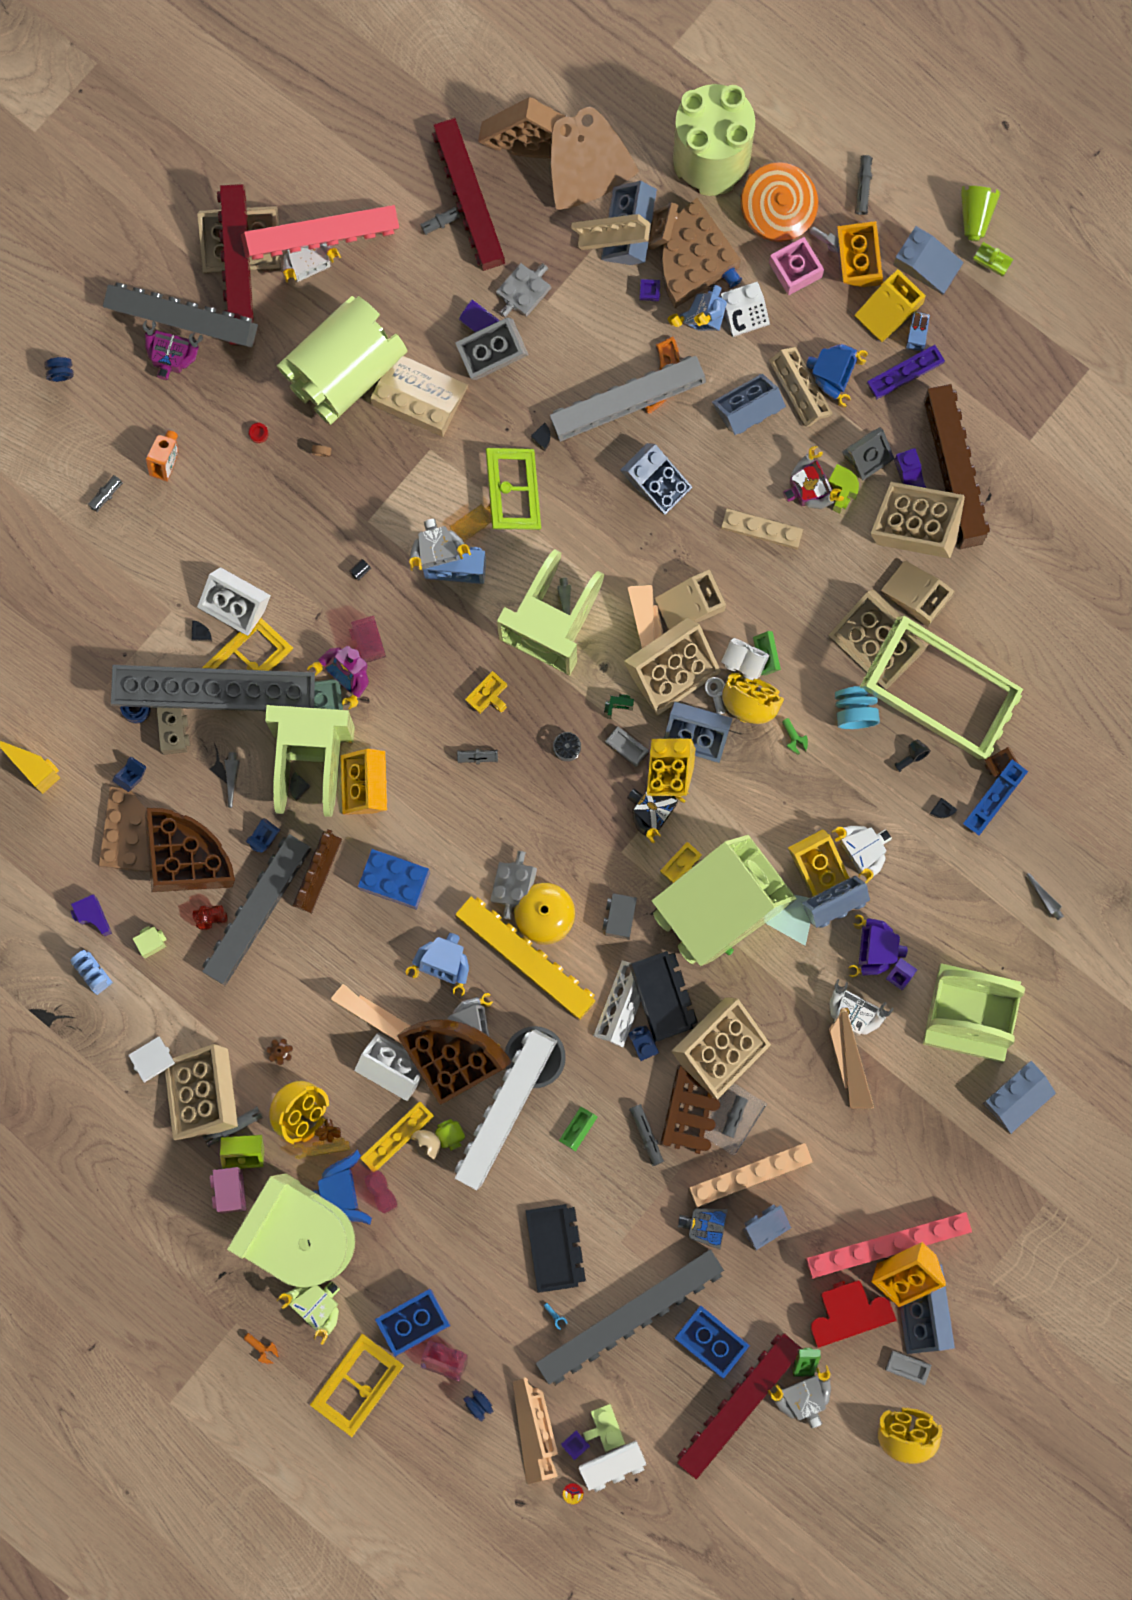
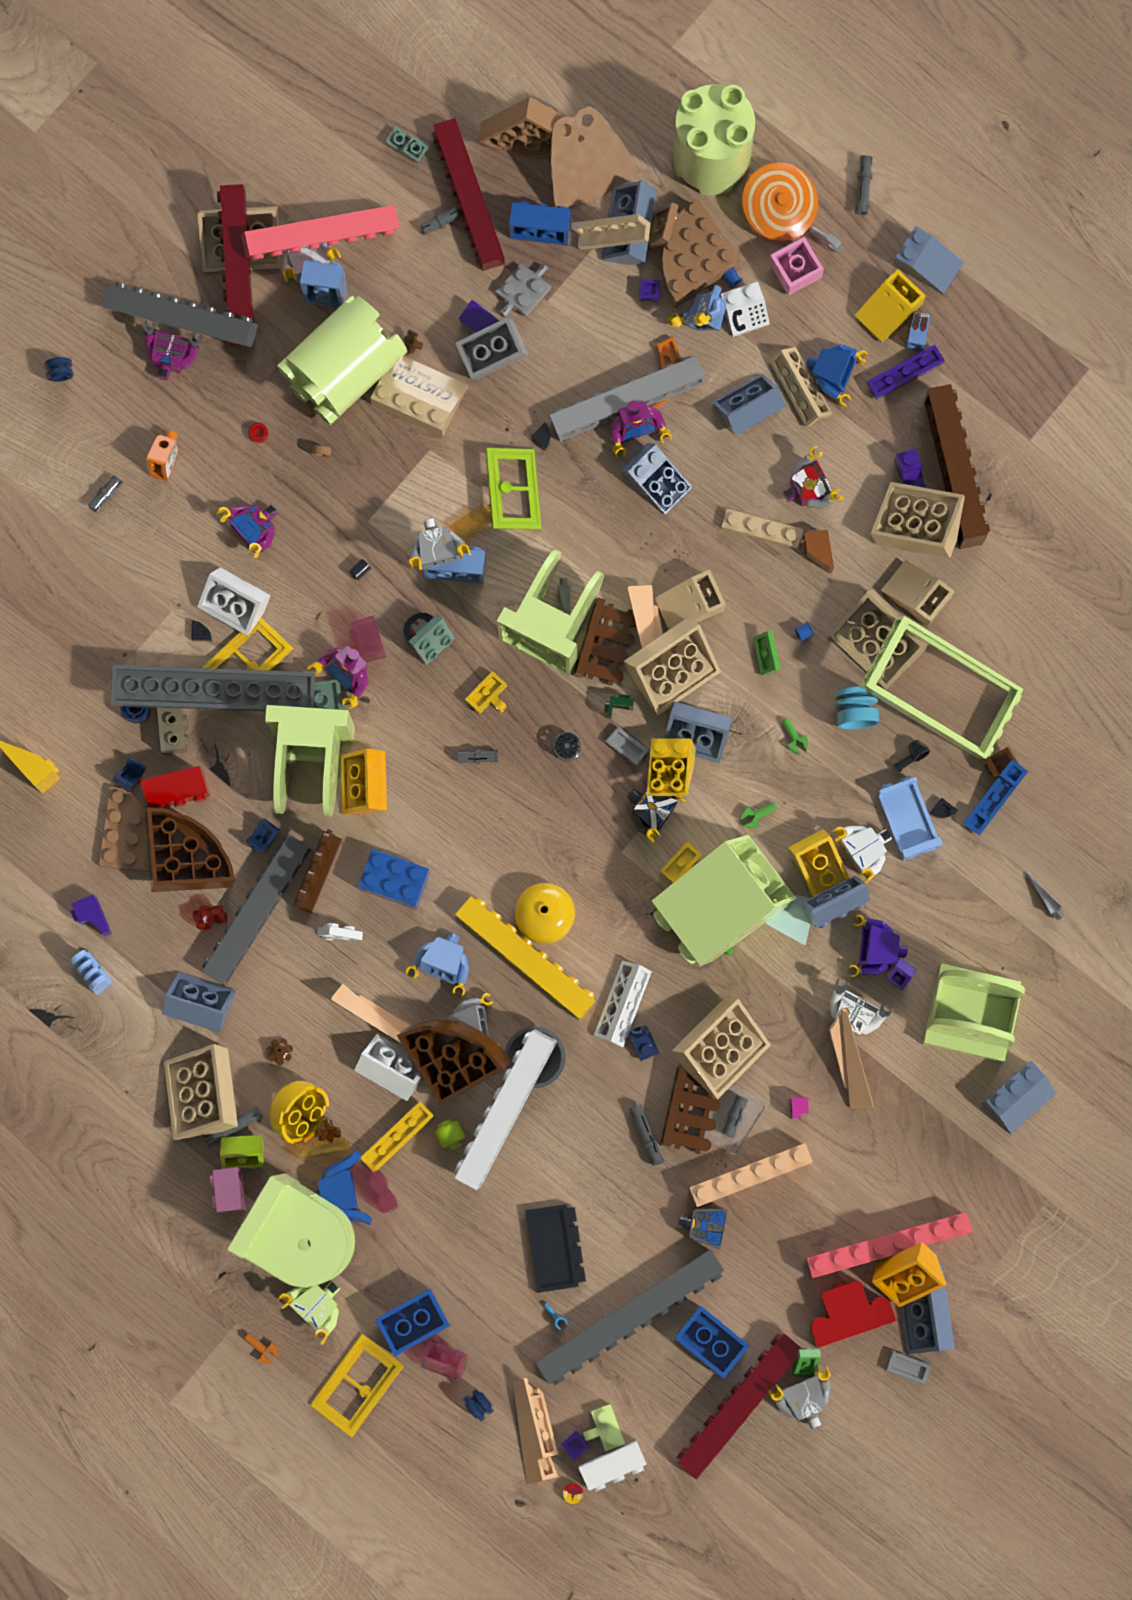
(150, 941): yellowish green brick -> none
(151, 1059): white piece -> none
(176, 788): none -> red slope
(198, 1002): none -> sand blue slope
(231, 767): flat silver piece -> none
(251, 525): none -> torso
(298, 786): black tile -> none
(323, 283): none -> medium blue brick
(331, 931): none -> white plate
(405, 145): none -> sand green slope
(411, 342): none -> reddish brown plant
(427, 635): none -> sand green plate
(430, 1140): tan hair -> none
(512, 883): light grey plate -> none
(540, 223): none -> blue brick
(578, 1128): bright green plate -> none
(597, 649): none -> reddish brown fence
(620, 916): dark grey brick -> none
(636, 421): none -> magenta torso
(661, 995): black hinge -> none
(716, 693): white bar -> none
(745, 659): white brick -> none
(748, 704): yellow cylinder -> none
(757, 814): none -> bright green bar
(765, 1229): sand blue slope -> none
(799, 1106): none -> dark pink piece
(804, 631): none -> blue axle
(818, 549): none -> dark orange slope
(847, 482): lime brick -> none
(860, 254): light orange slope -> none
(869, 453): dark grey bracket -> none
(908, 818): none -> light blue panel
(908, 1445): yellow cylinder -> none
(977, 208): lime cone -> none
(993, 259): lime hips -> none

